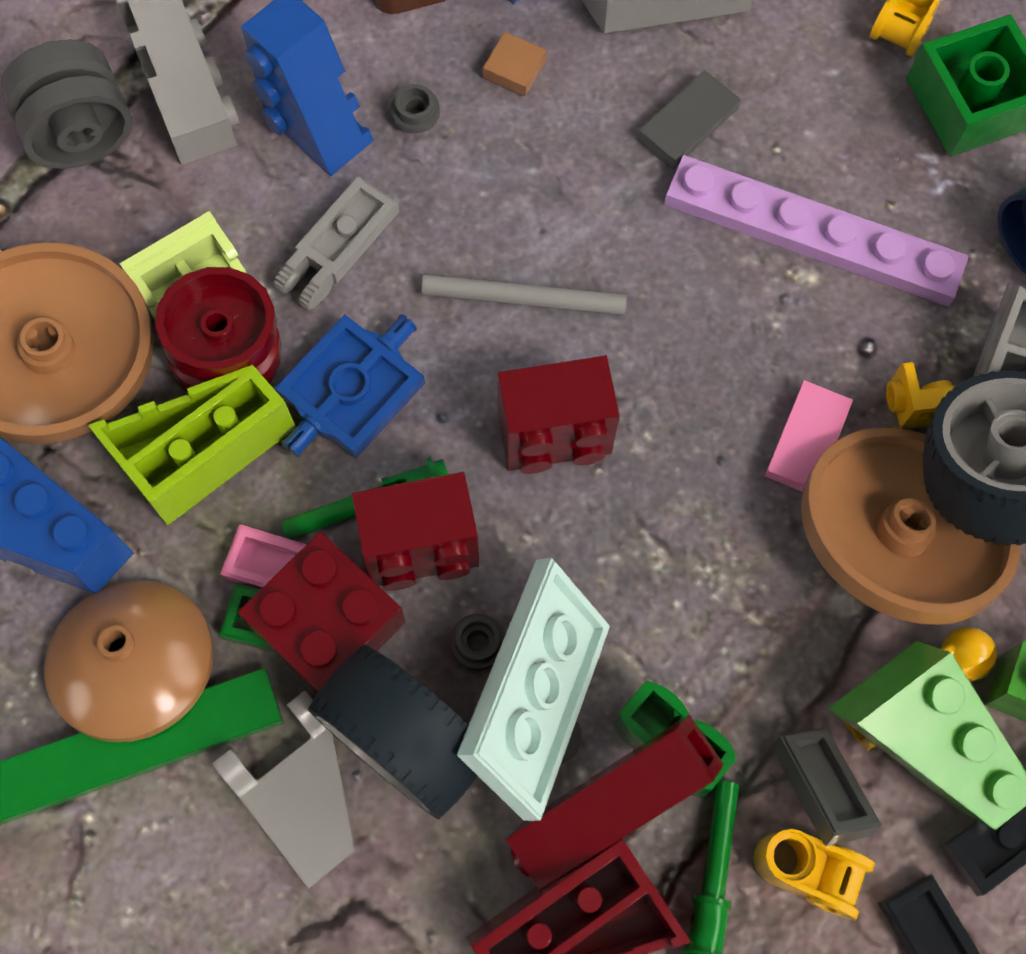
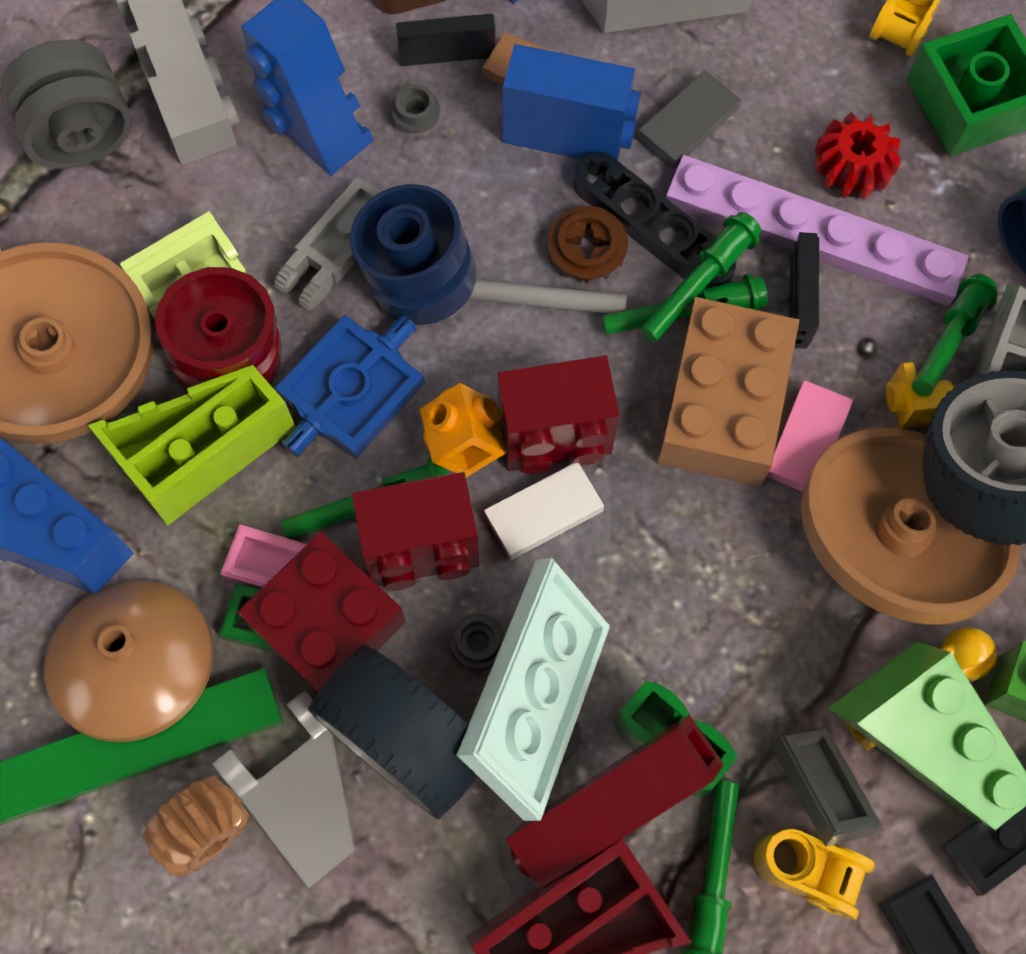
(195, 826): none -> medium nougat gear
(414, 253): none -> dark blue wheel
(446, 39): none -> black tile
(463, 430): none -> light orange brick
(543, 510): none -> white tile
(568, 104): none -> blue brick
(605, 231): none -> reddish brown gear
(644, 228): none -> black beam
(729, 392): none -> medium nougat brick
(739, 234): none -> green pin
(745, 293): none -> green pin
(804, 287): none -> black tile
(857, 156): none -> red gear
(974, 297): none -> green pin

